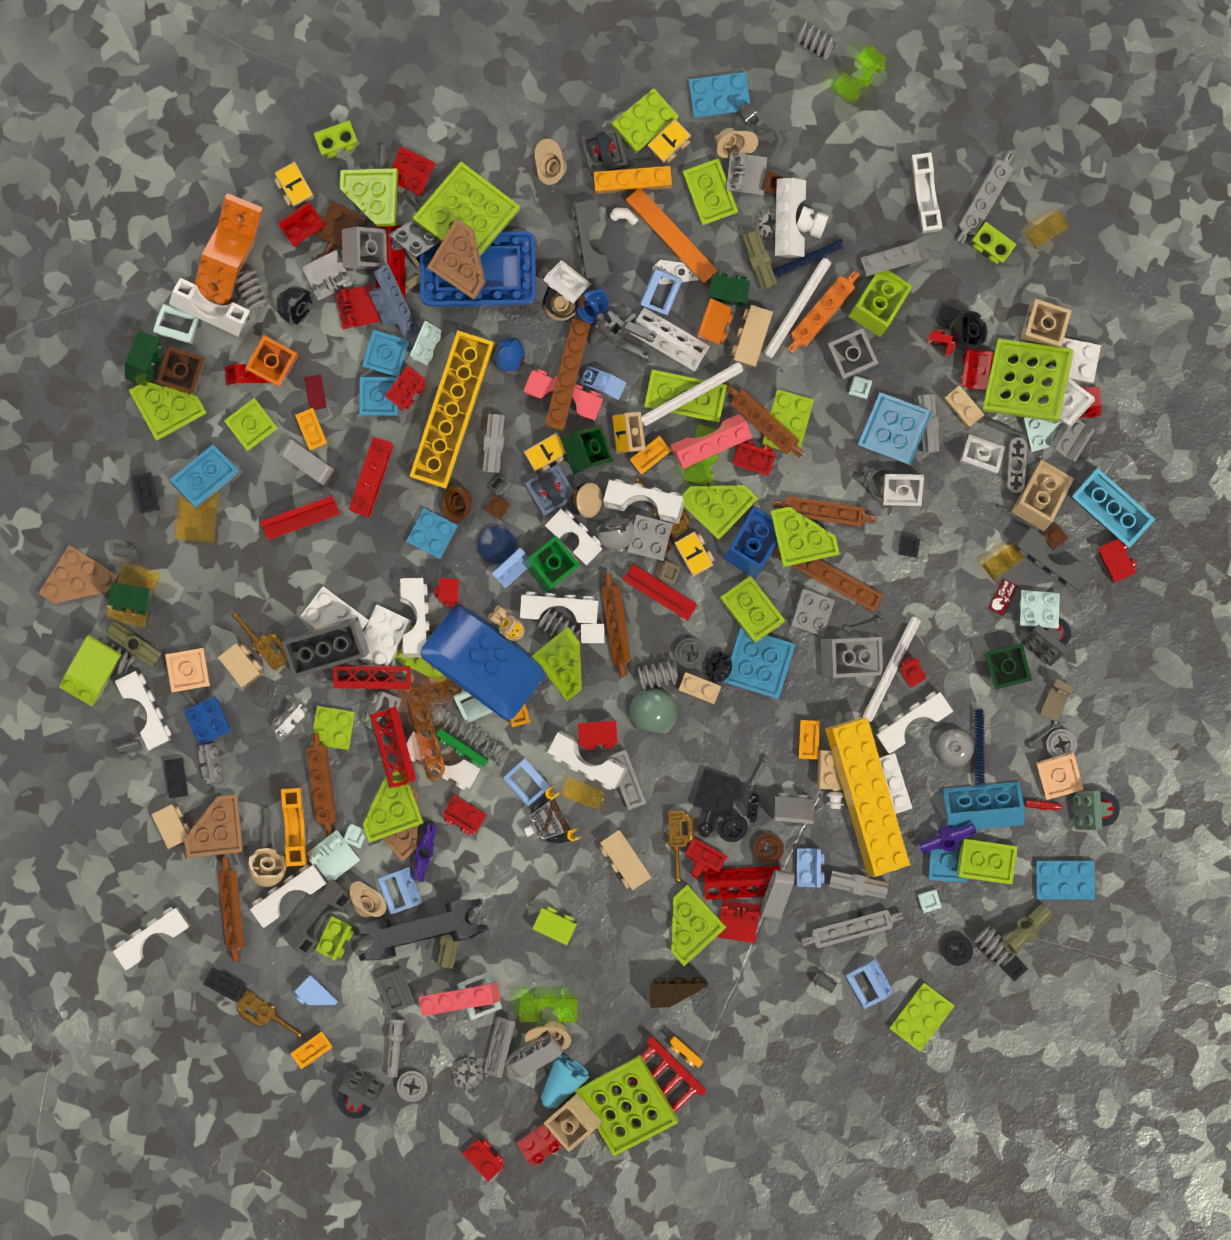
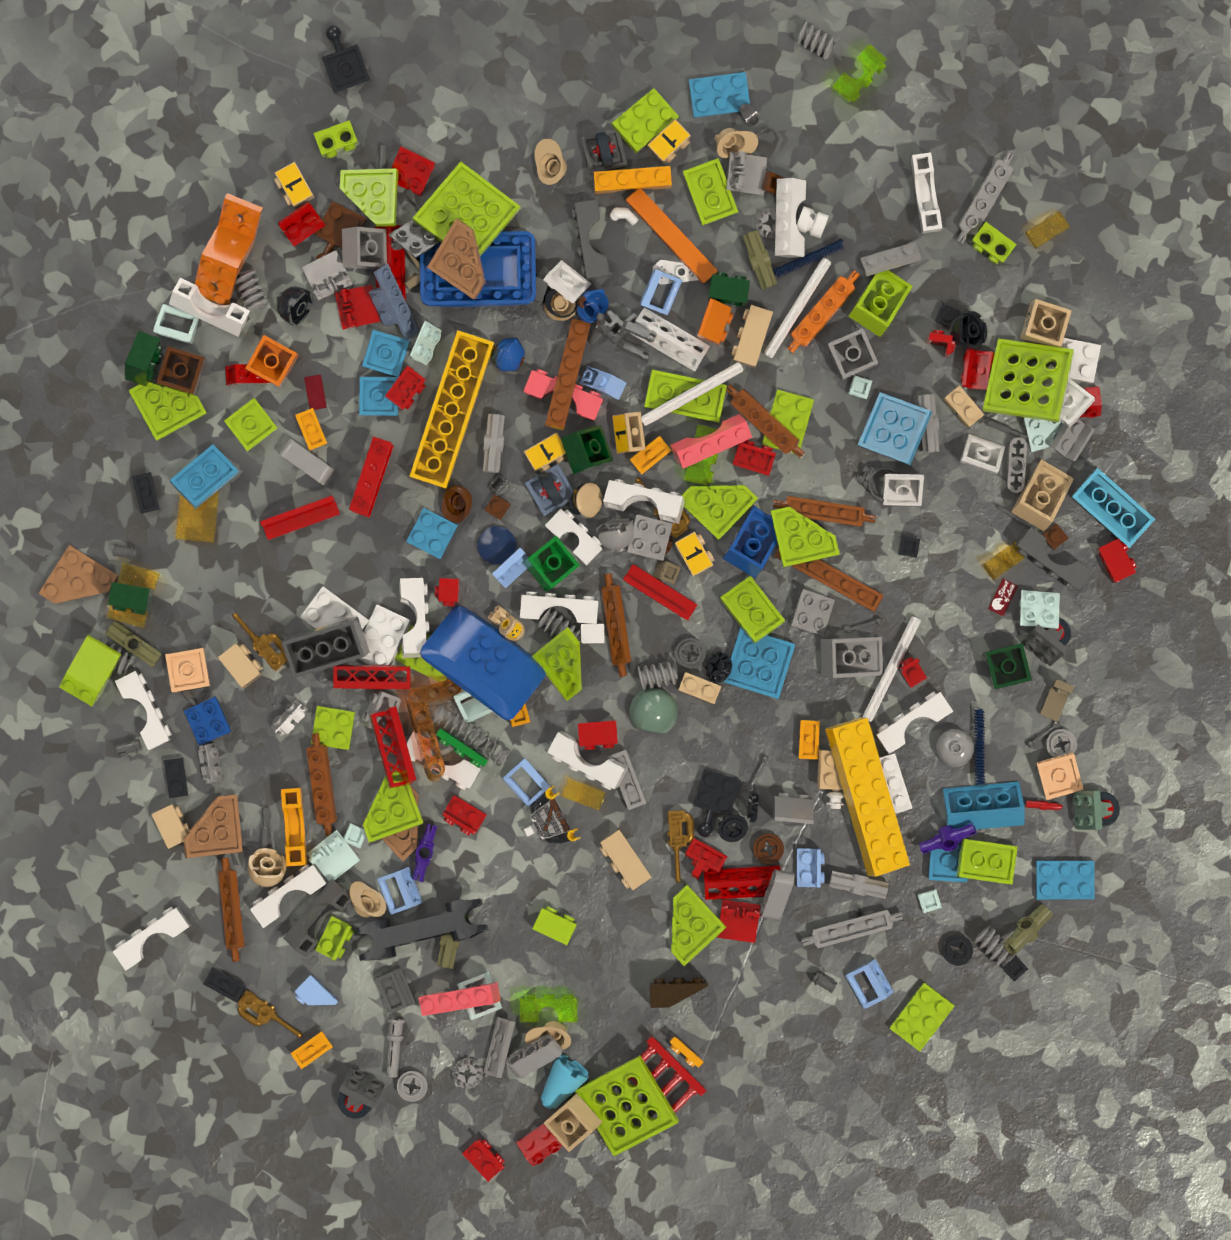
(345, 65): none -> black plate

